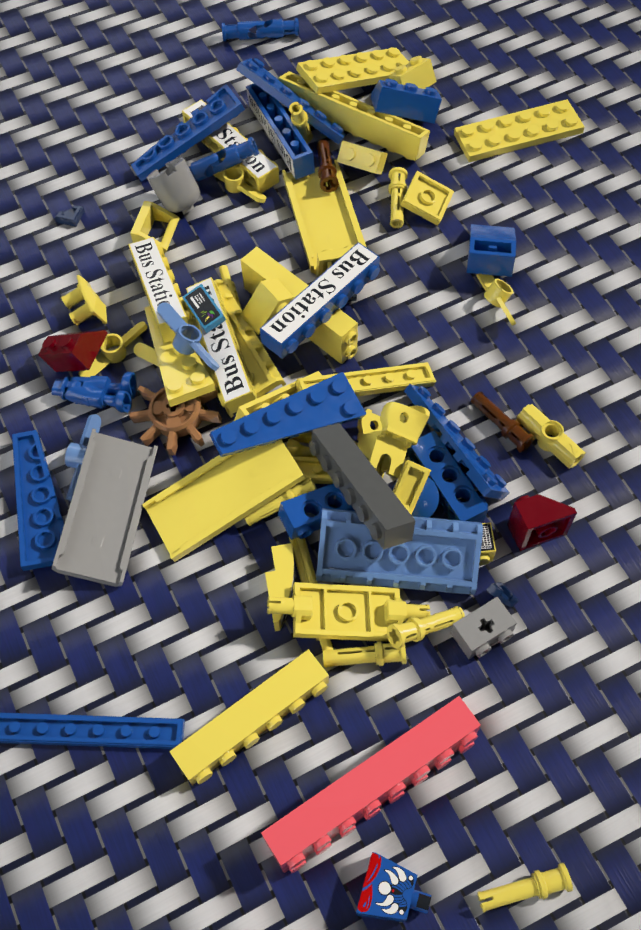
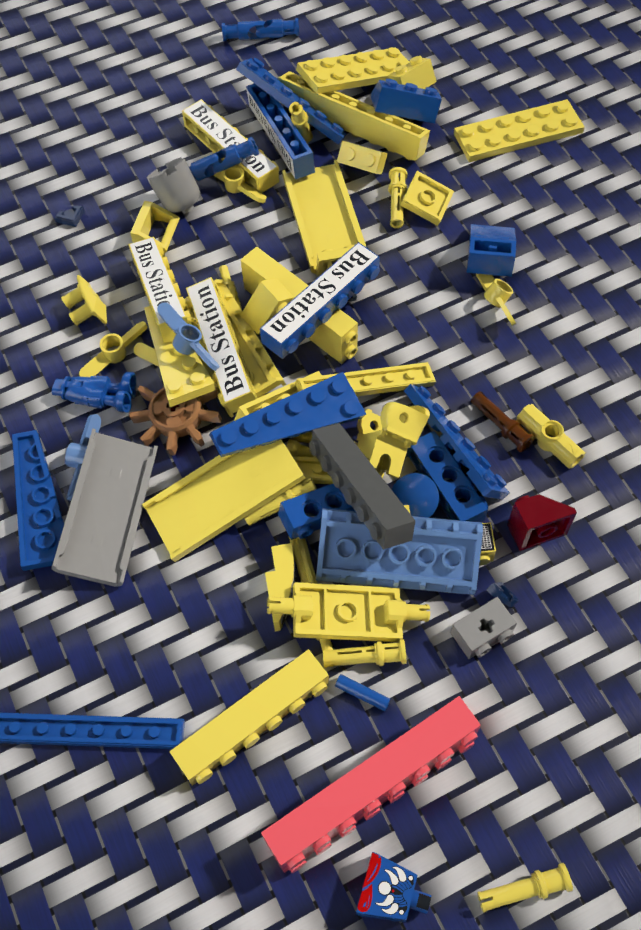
(72, 350): dark red slope -> none
(204, 308): tile -> none
(220, 109): blue wing -> none
(326, 171): reddish brown pin -> none
(362, 692): none -> blue piece
(411, 483): light yellow tile -> none
(416, 629): light yellow pin -> none

